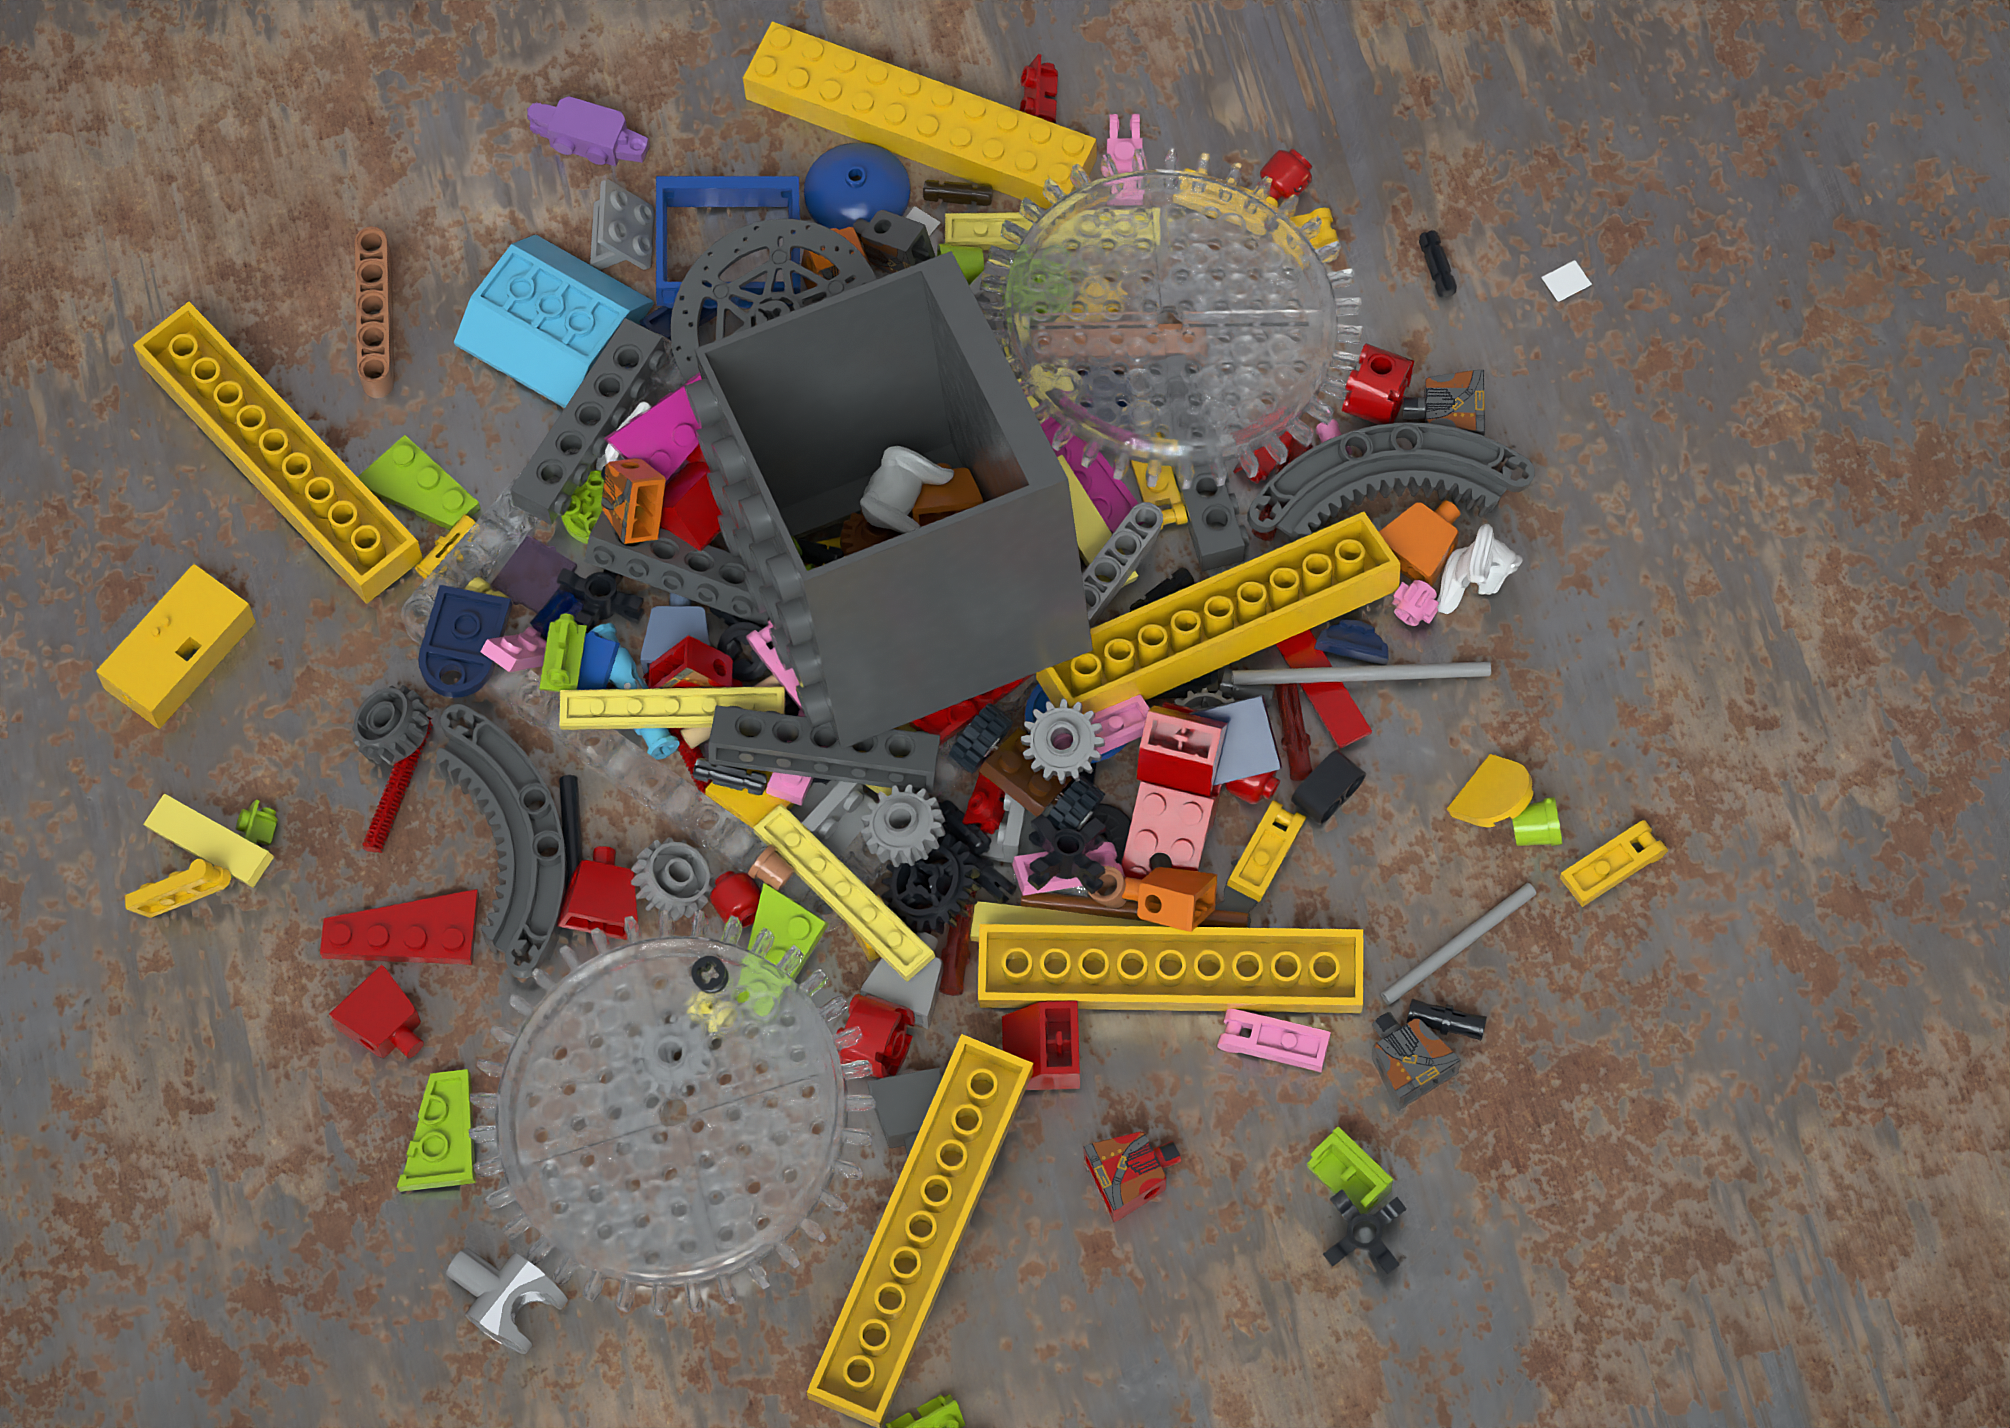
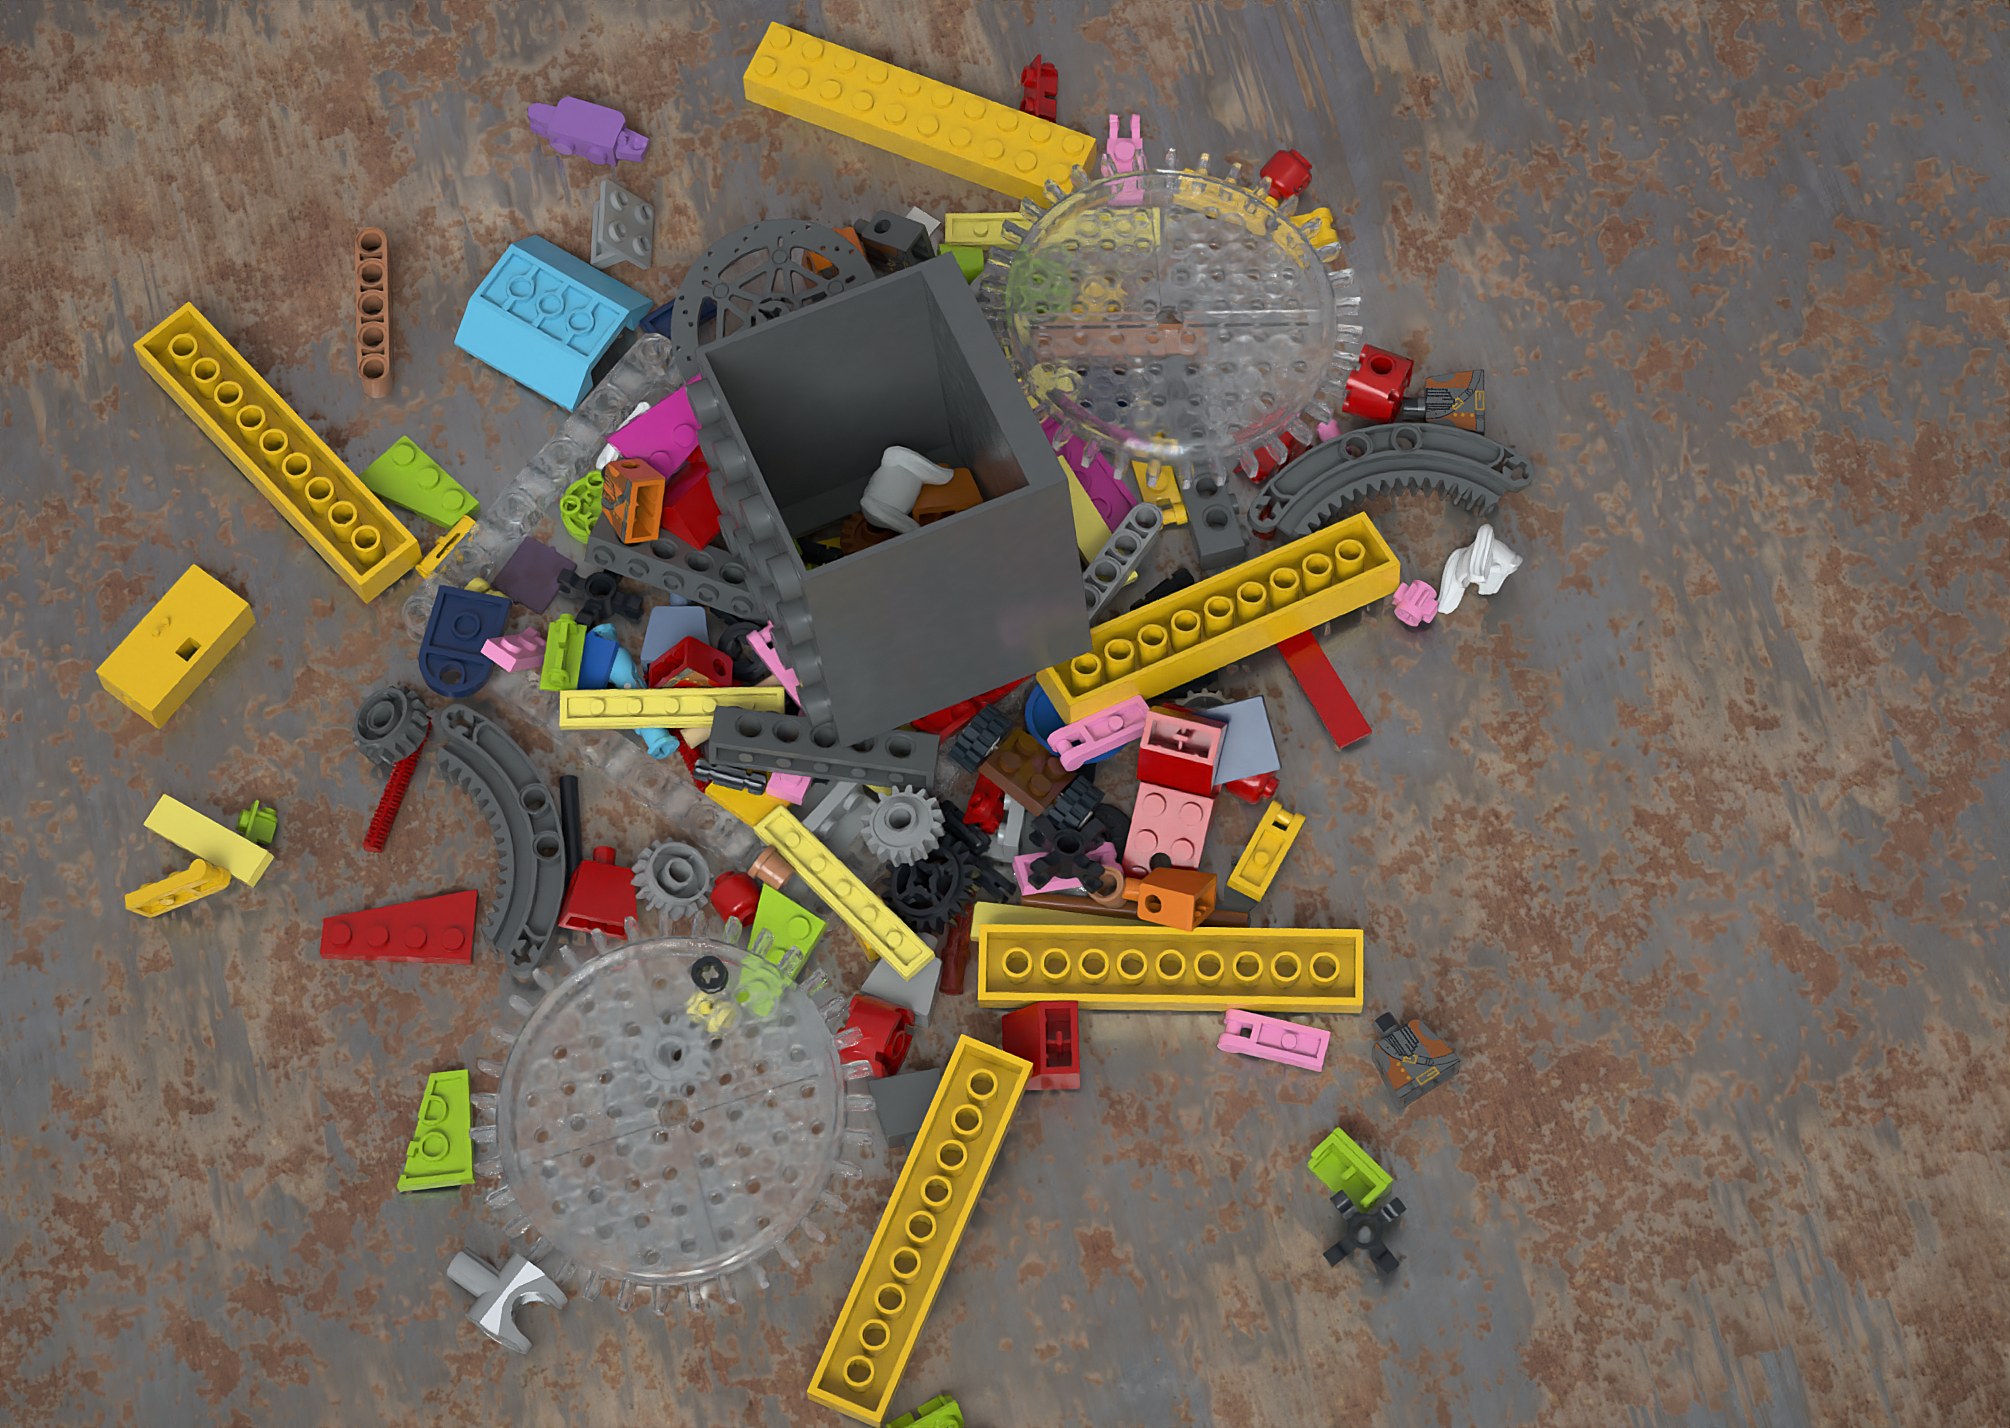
(379, 1016): red torso -> none
(558, 604): clear blue piece -> none
(628, 345): dark grey brick -> none
(721, 192): blue window -> none
(838, 201): blue dish -> none
(957, 192): dark brown axle -> none
(1056, 722): light grey gear -> none
(1129, 1171): torso -> none
(1245, 691): dark grey pin -> none
(1295, 739): clear red pin -> none
(1328, 787): black beam -> none
(1354, 640): dark blue tile -> none
(1360, 673): light grey piece -> none
(1423, 540): orange torso -> none
(1437, 263): black axle -> none
(1447, 1019): black pin -> none
(1458, 943): light grey piece -> none
(1493, 793): yellow tile -> none
(1538, 824): lime piece -> none
(1566, 281): white sticker -> none
(1612, 863): yellow plate -> none

